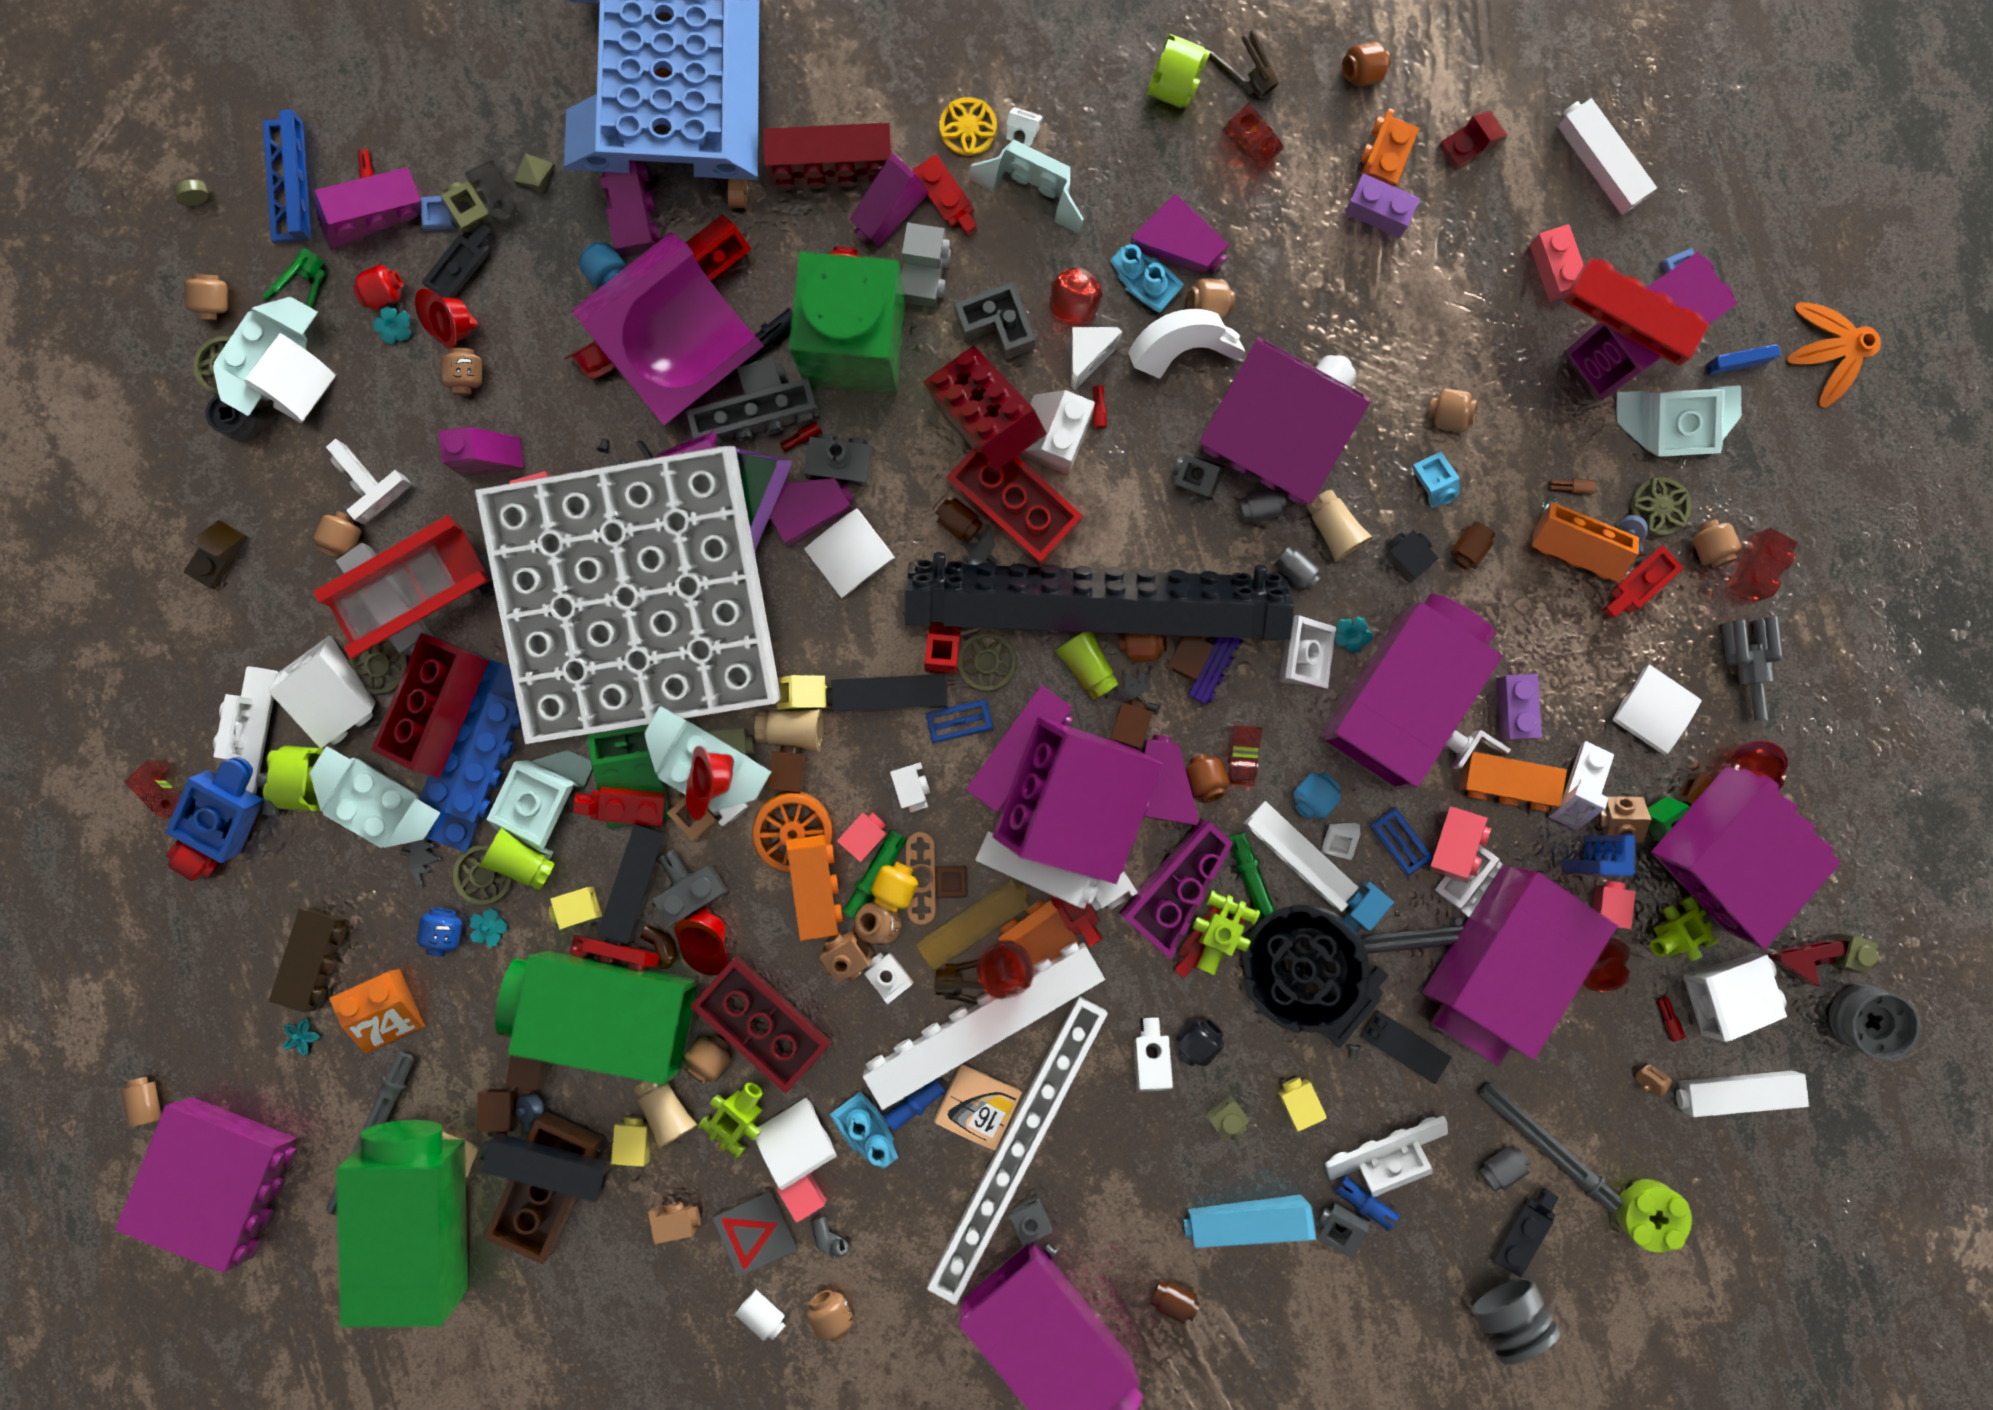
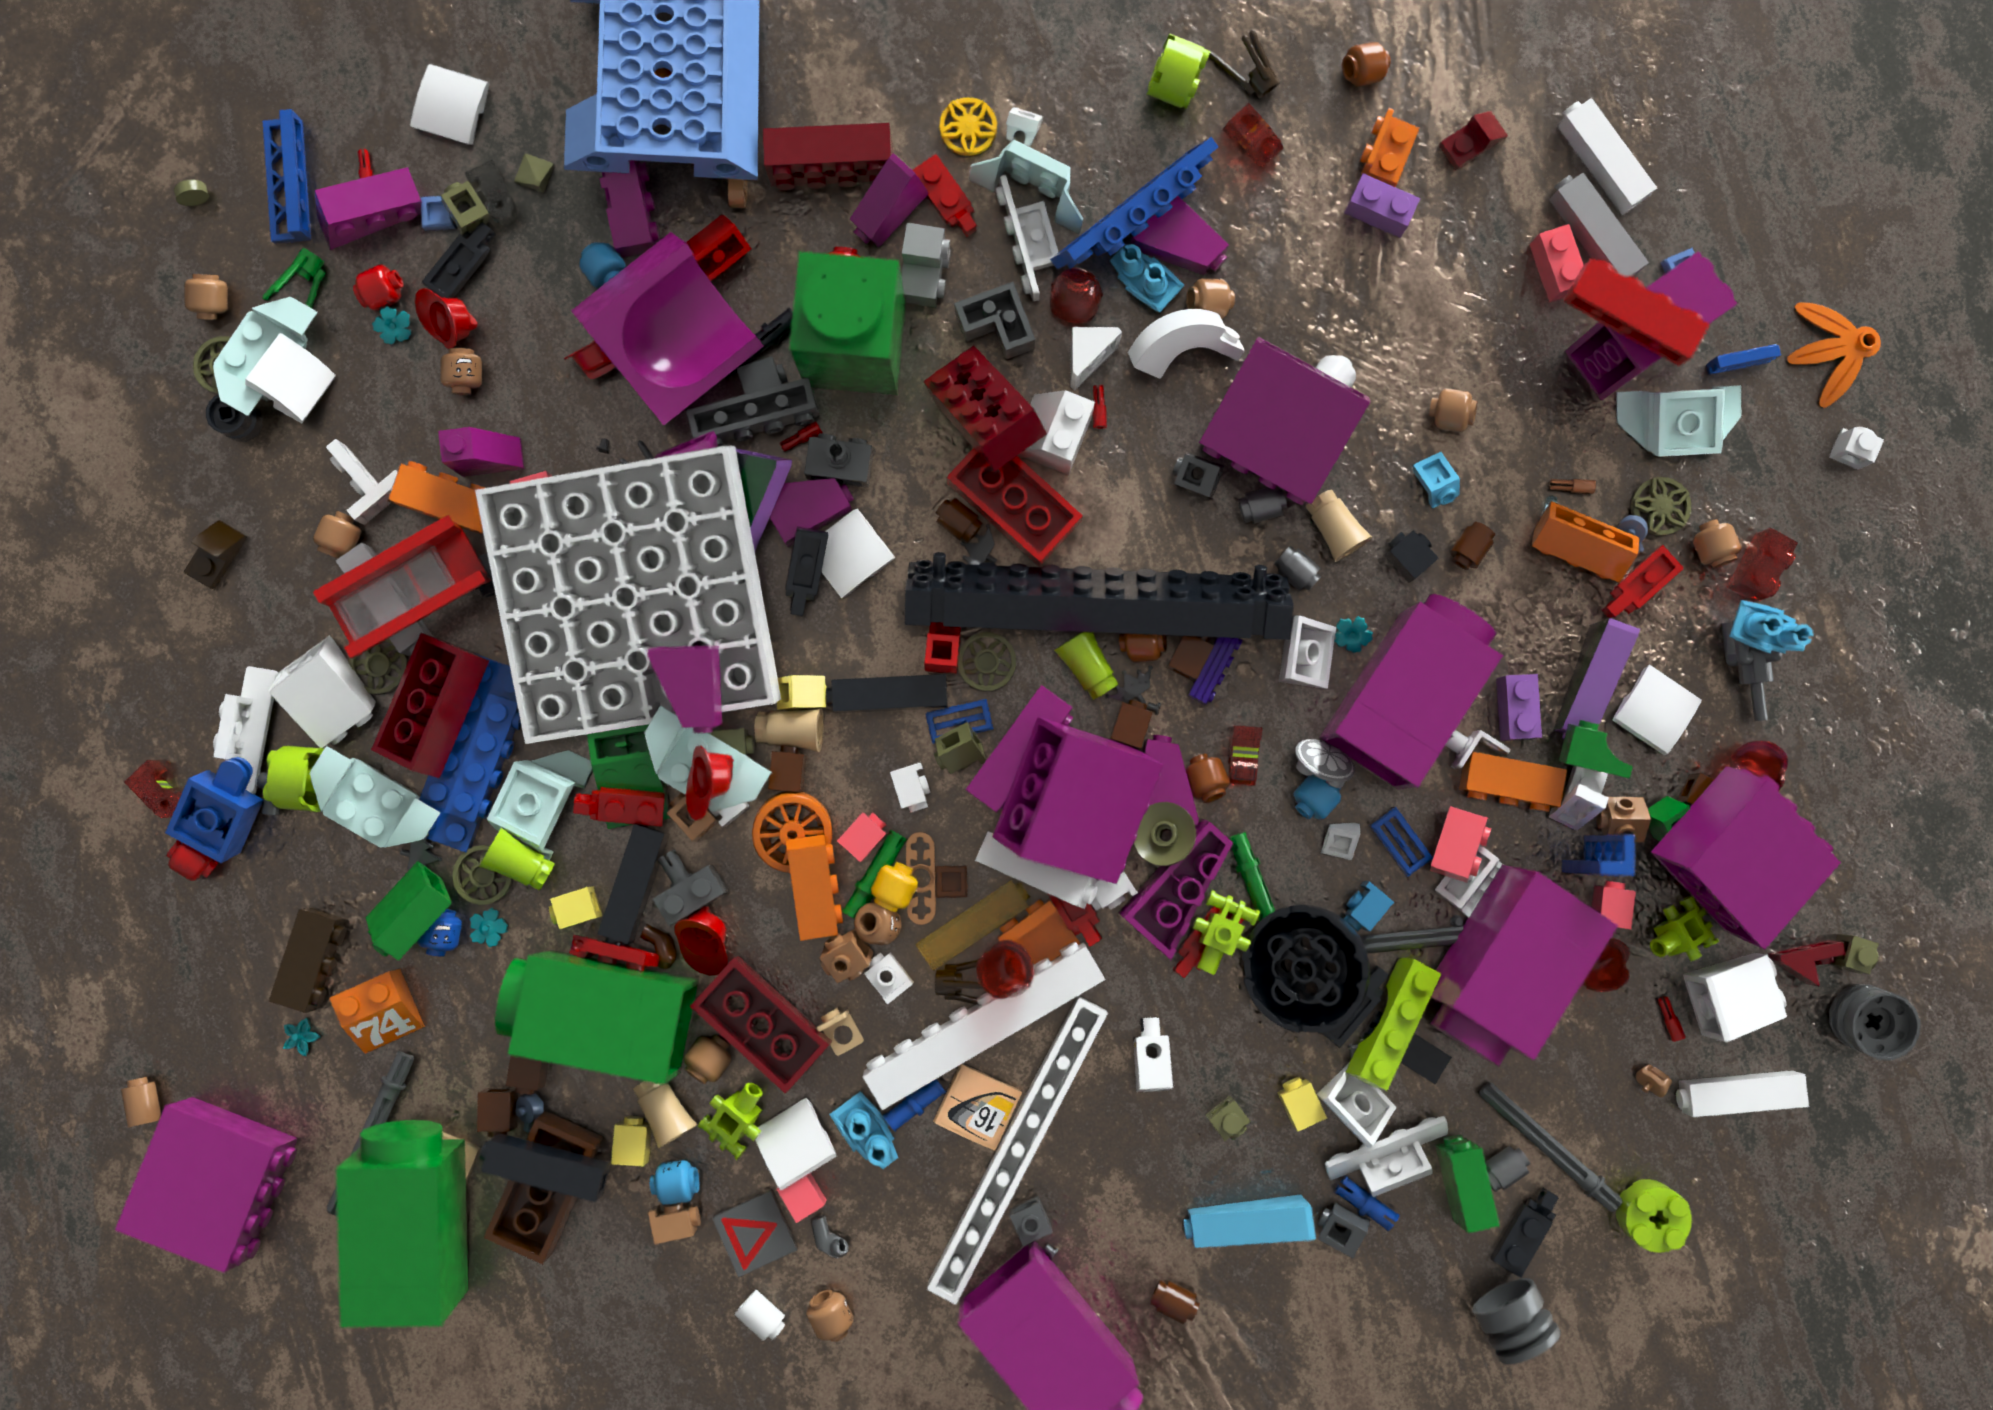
(407, 911): none -> green brick
(436, 496): none -> orange brick
(449, 104): none -> white slope
(674, 1182): none -> dark azure head
(691, 683): none -> magenta slope
(805, 567): none -> black hinge
(832, 1021): none -> tan bracket
(959, 749): none -> olive brick
(1032, 236): none -> white bracket
(1132, 213): none -> blue plate
(1156, 820): none -> olive dish
(1200, 1042): black head -> none
(1301, 856): white fence -> none
(1324, 761): none -> light grey dish
(1358, 1106): none -> white slope
(1383, 1050): none -> lime arch
(1467, 1184): none -> green brick
(1588, 749): none -> green arch
(1596, 225): none -> light grey brick
(1596, 672): none -> medium lavender slope
(1768, 629): none -> medium azure connector
(1857, 442): none -> white brick

